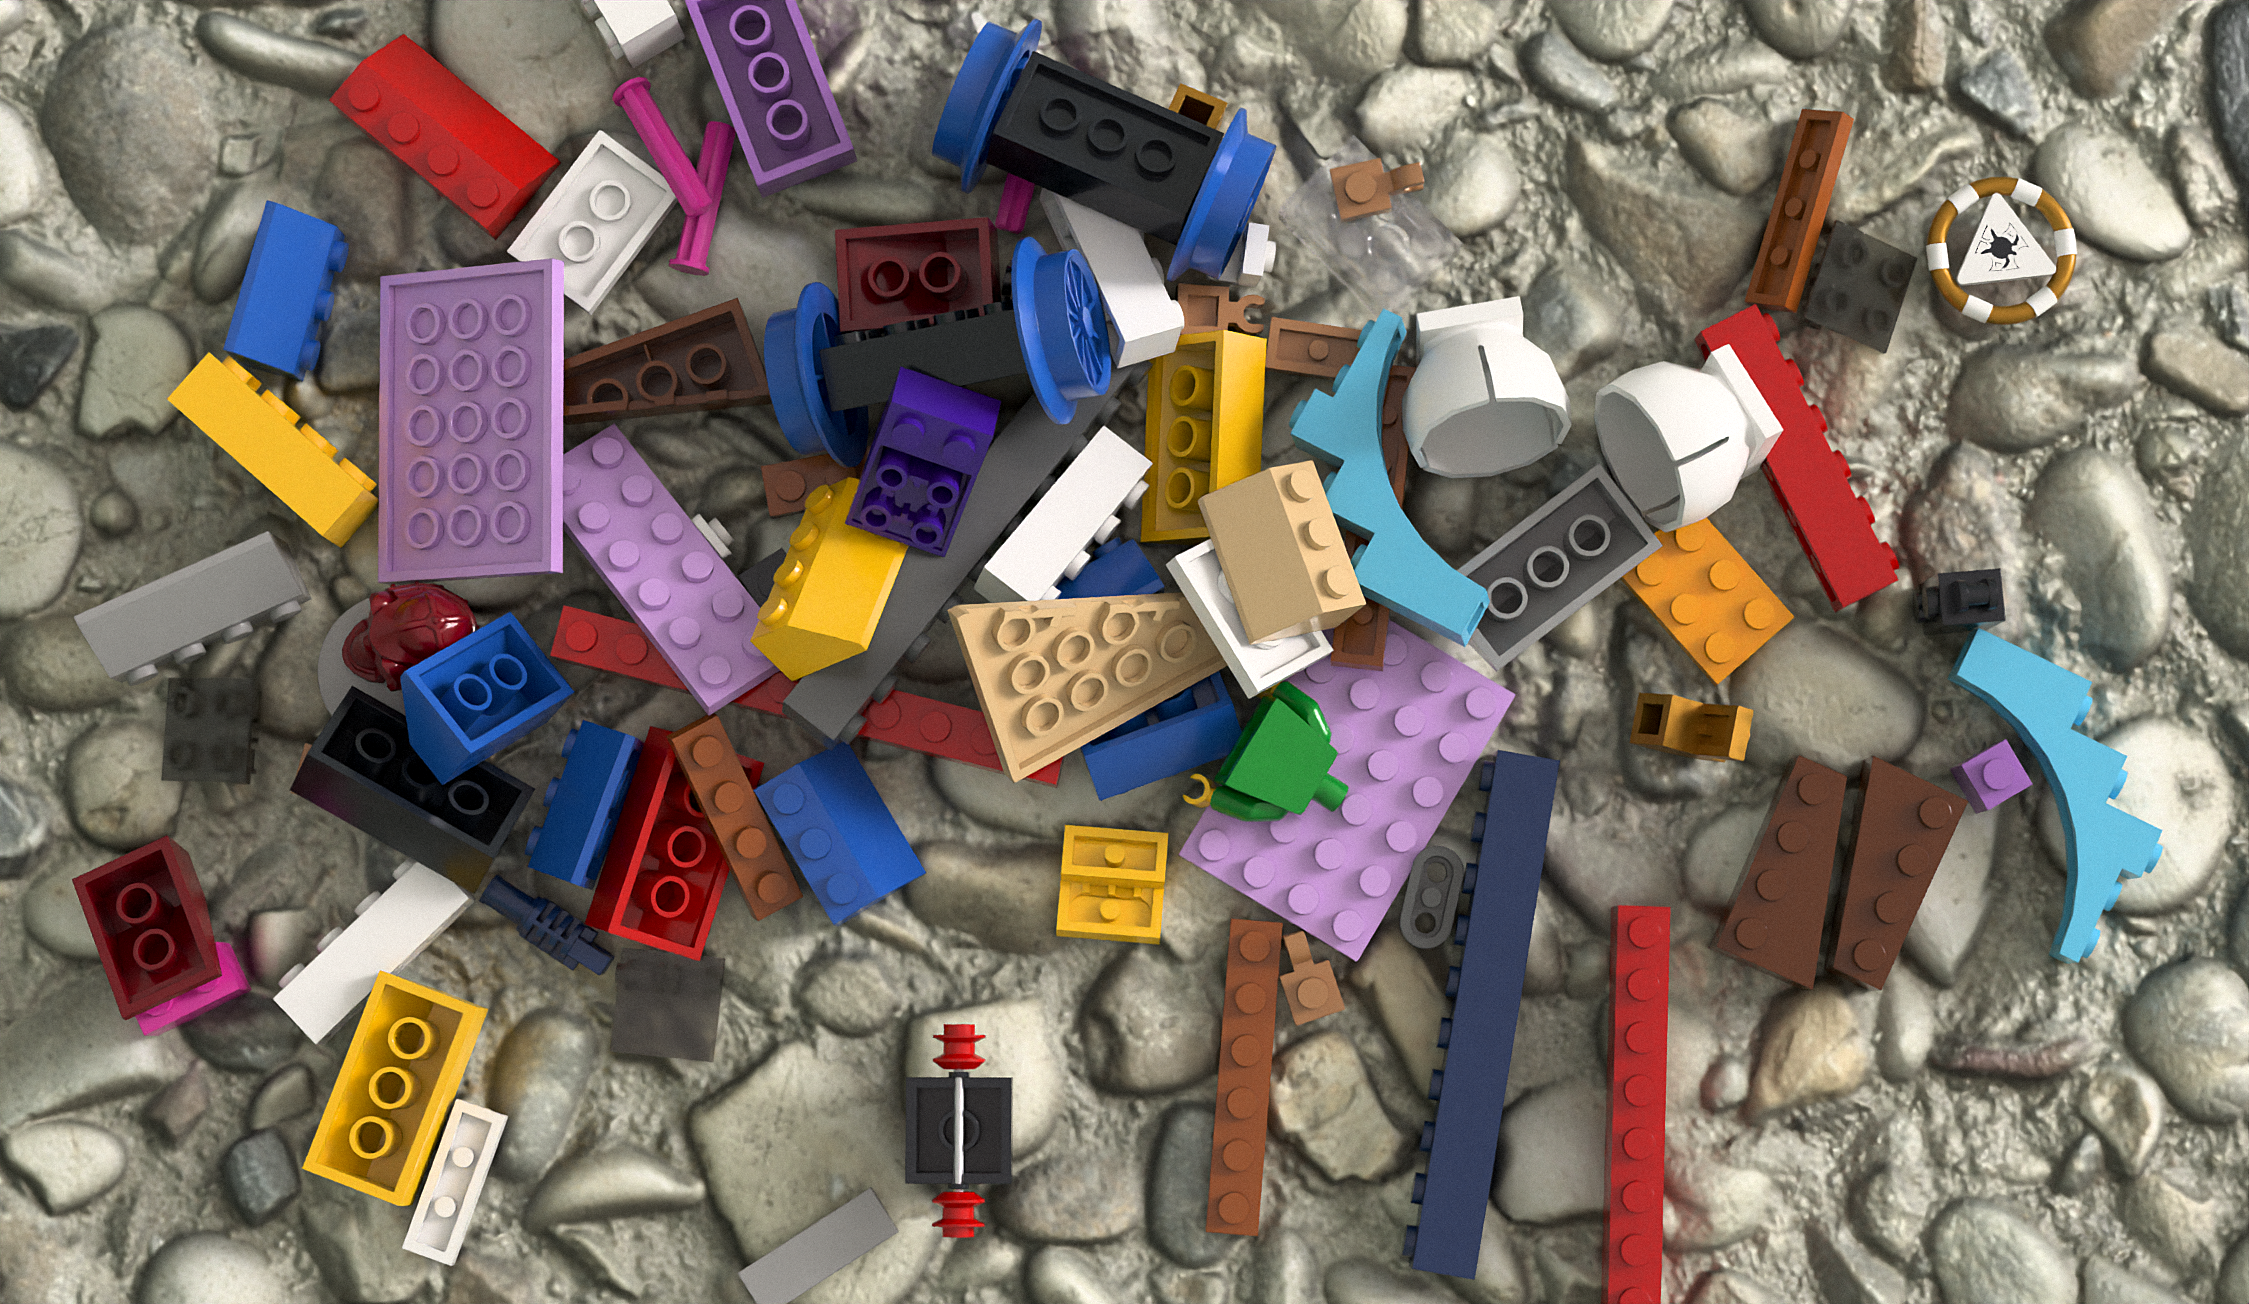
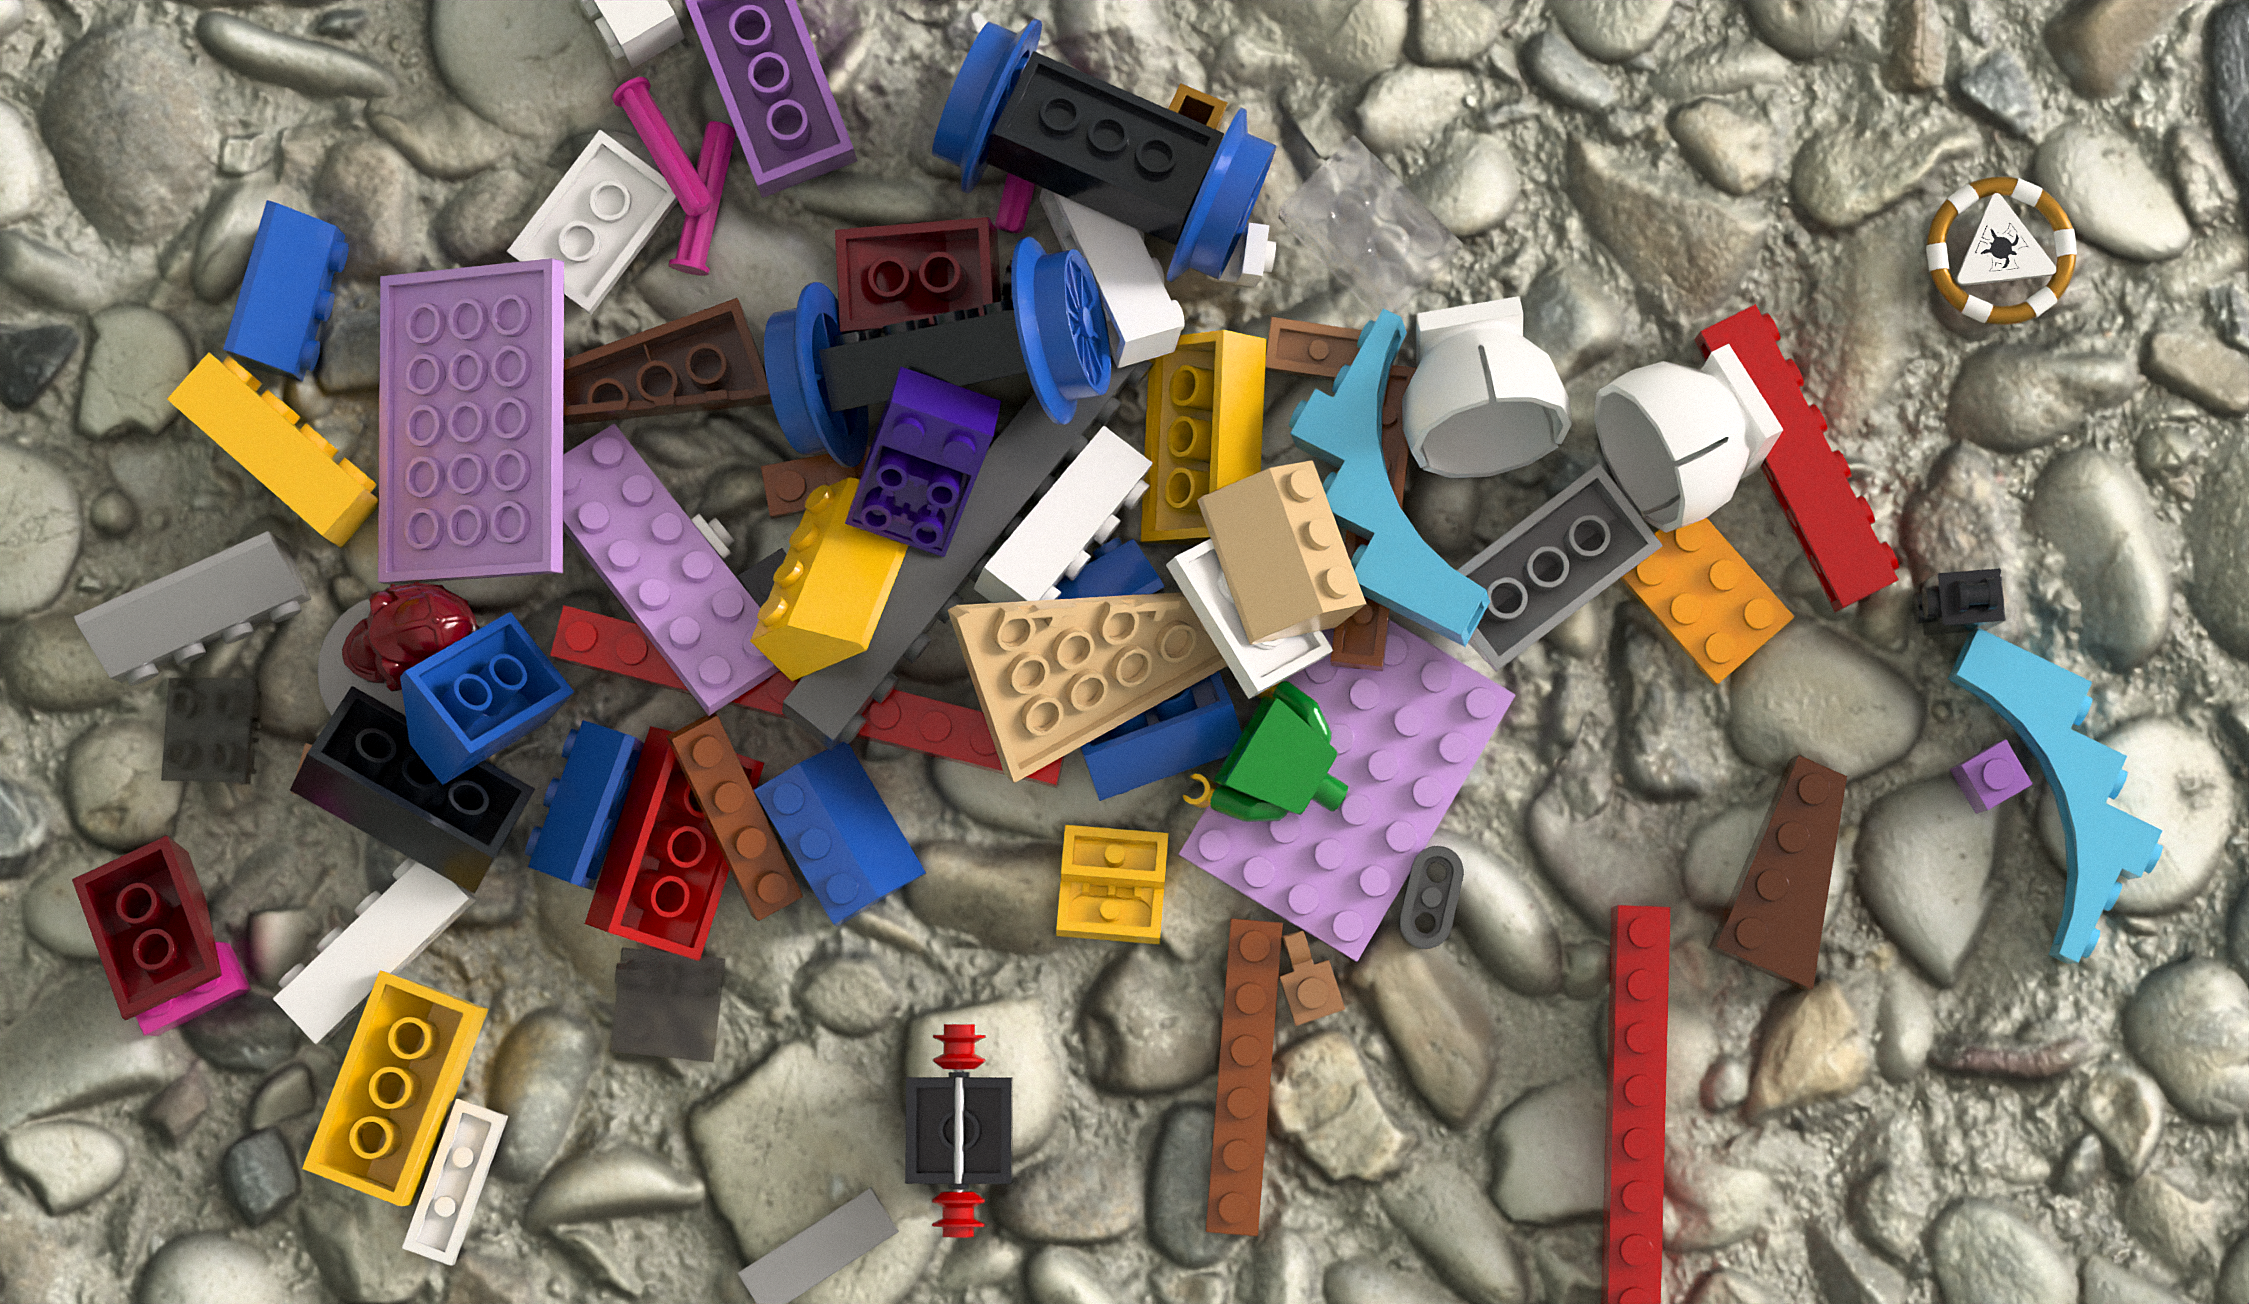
(445, 134): red slope -> none
(548, 926): dark blue hinge -> none
(1209, 309): medium nougat plate -> none
(1365, 189): medium nougat plate -> none
(1482, 1015): dark blue brick -> none
(1691, 727): pearl gold brick -> none
(1799, 210): dark orange plate -> none
(1858, 287): clear smoke hinge -> none
(1890, 861): reddish brown wedge -> none

